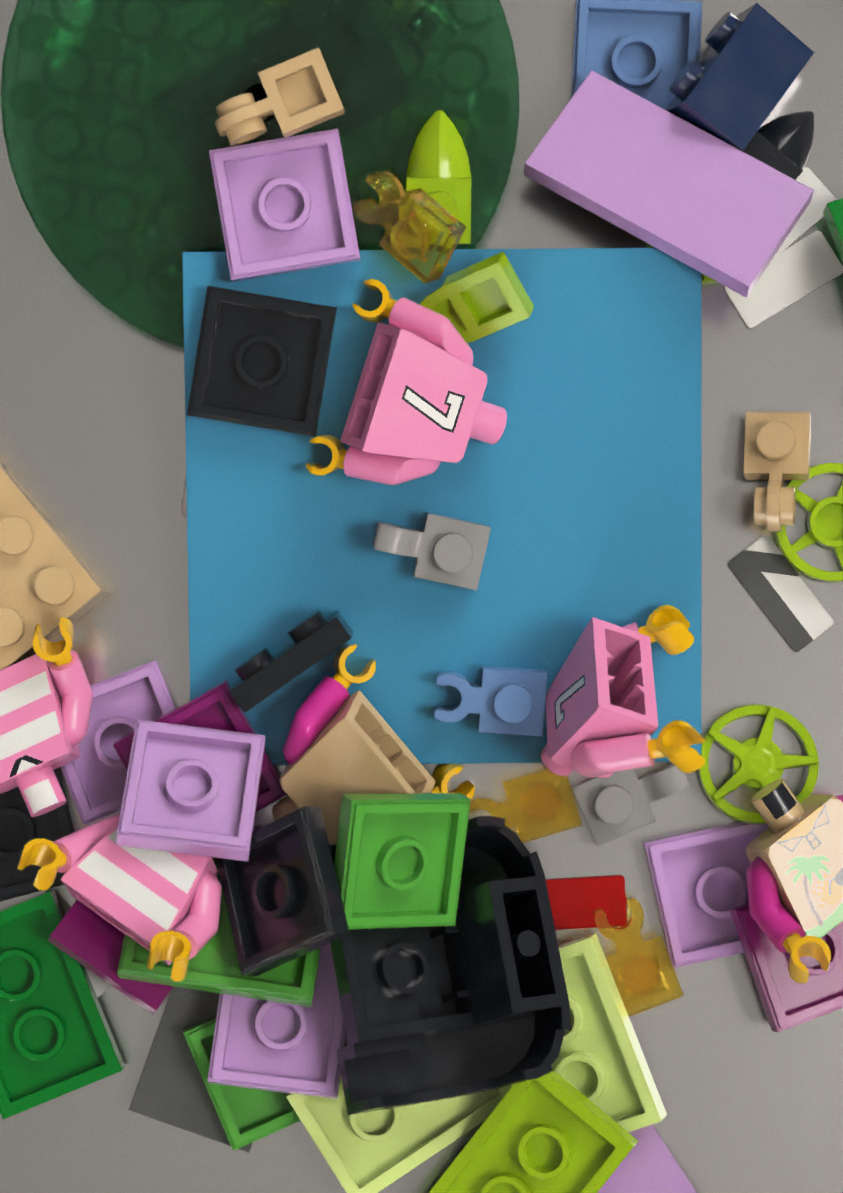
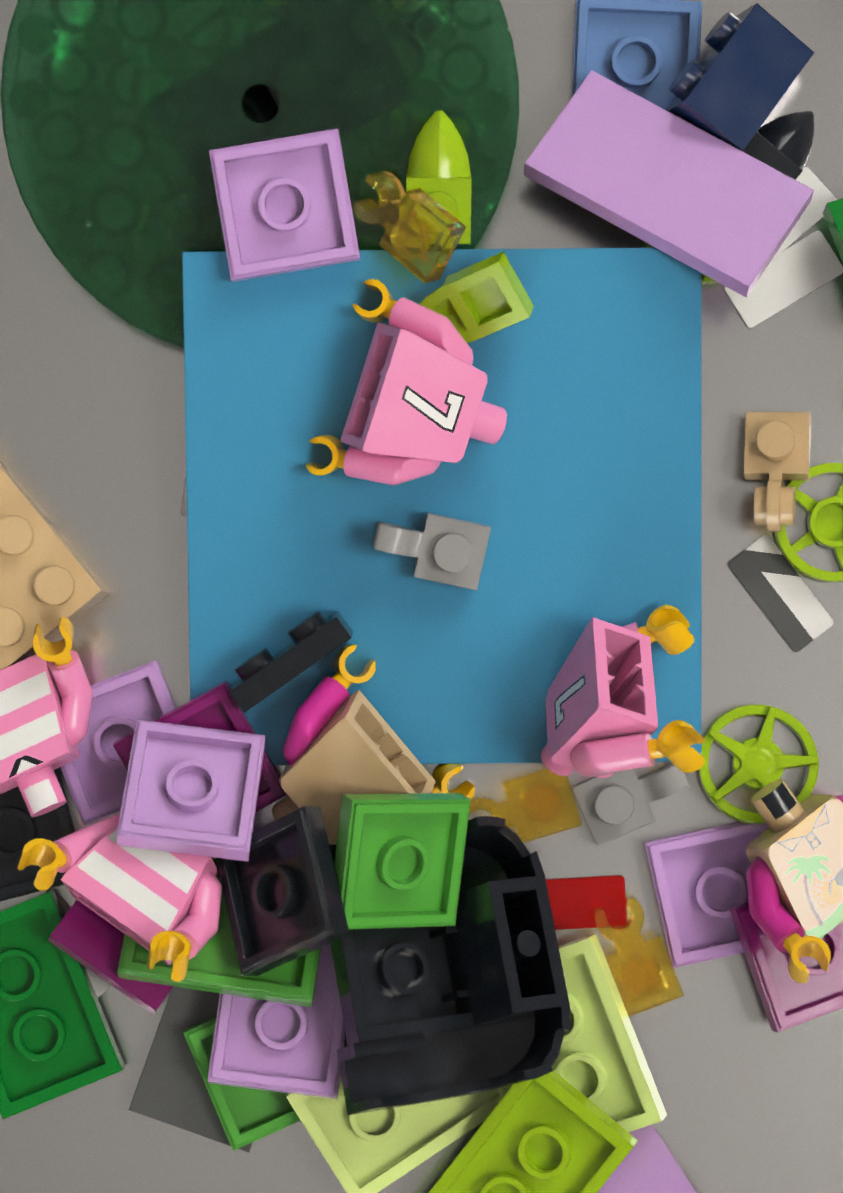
(261, 361): black tile -> none
(297, 93): tan plate -> none
(506, 700): medium blue plate -> none

